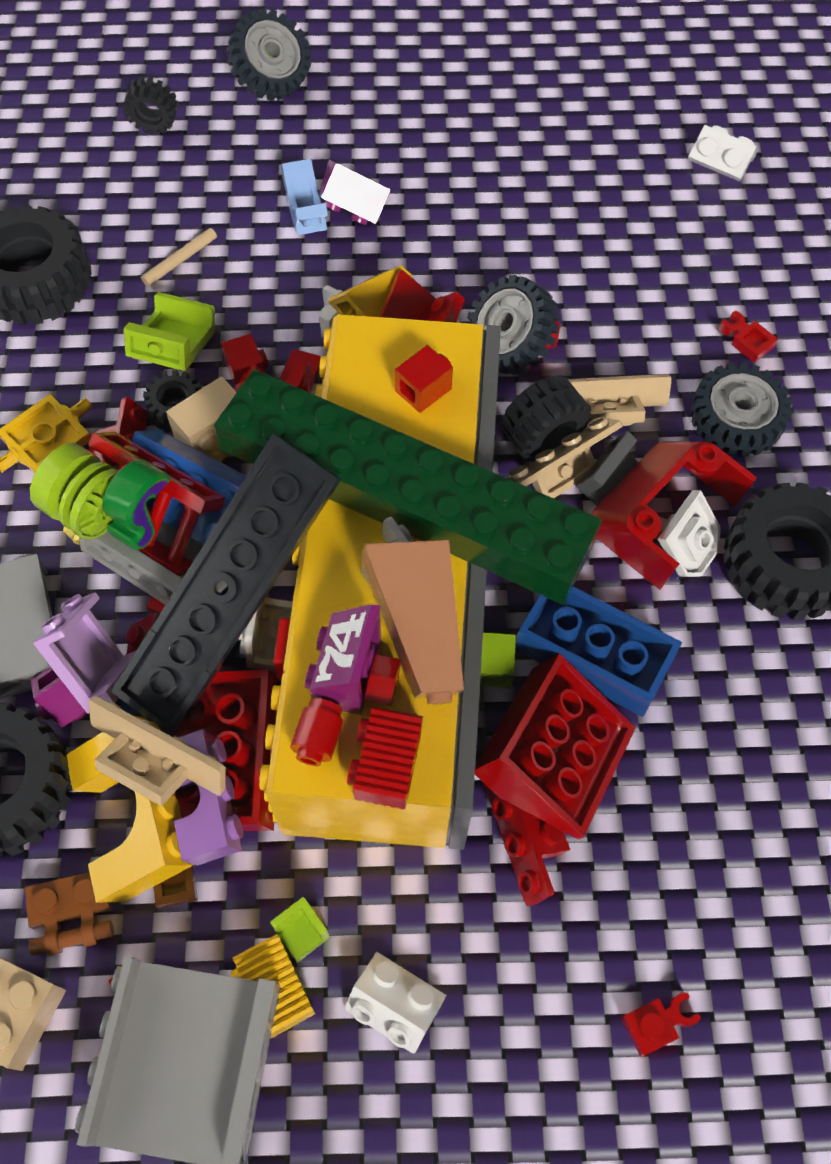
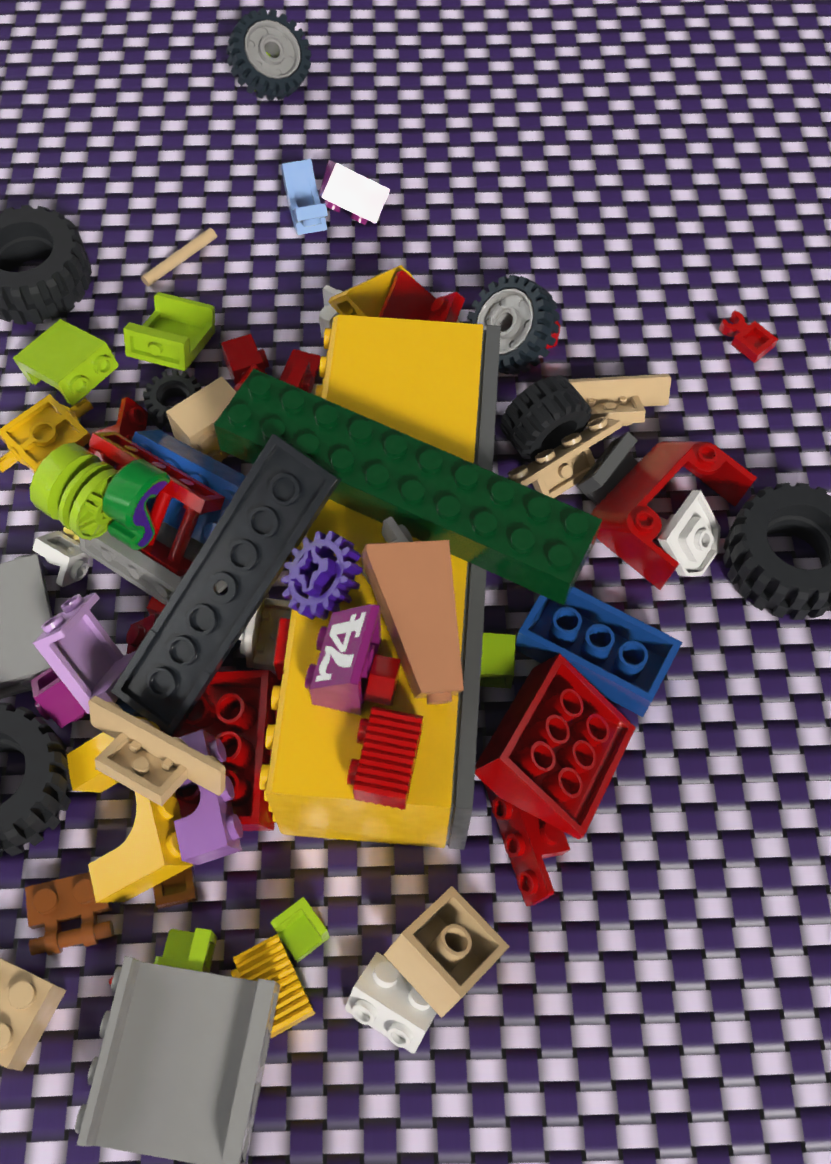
(63, 552): none -> white bracket
(67, 360): none -> lime panel
(152, 93): black tyre -> none
(189, 950): none -> lime panel
(317, 732): red brick -> none
(318, 578): none -> dark purple gear
(423, 378): red brick -> none
(446, 951): none -> tan brick
(653, 1025): red plate -> none
(723, 152): white bracket -> none
(741, 409): wheel -> none

